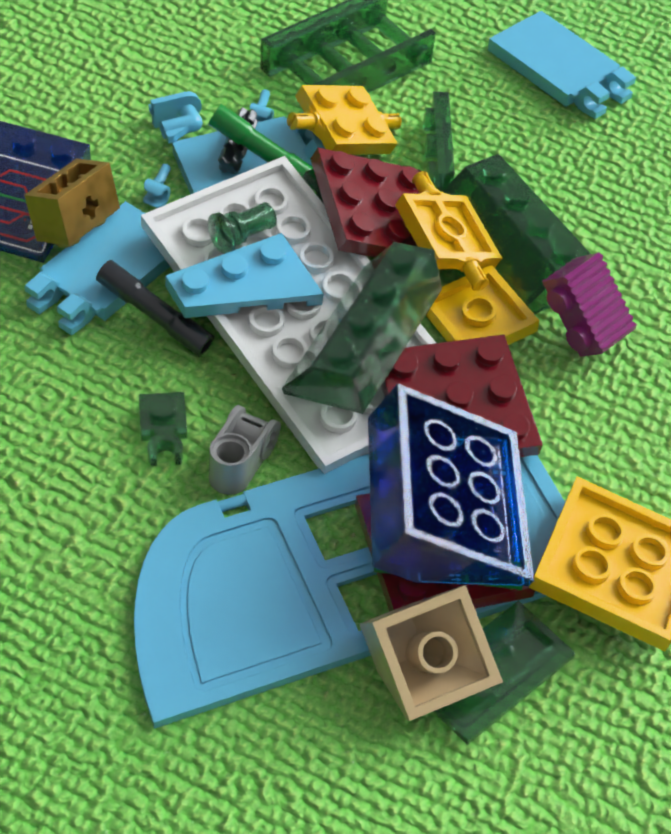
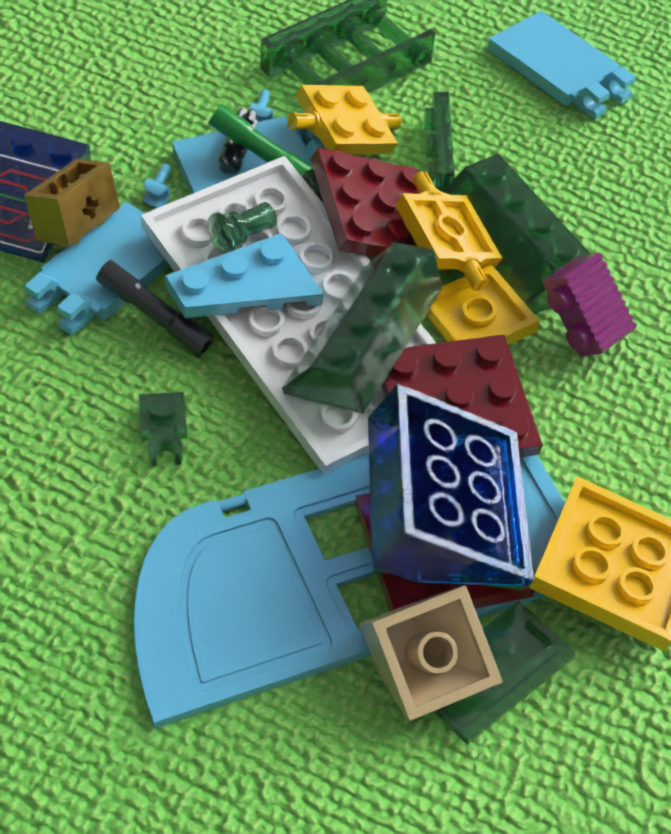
(176, 115): medium azure piece -> none
(240, 450): light grey piece -> none

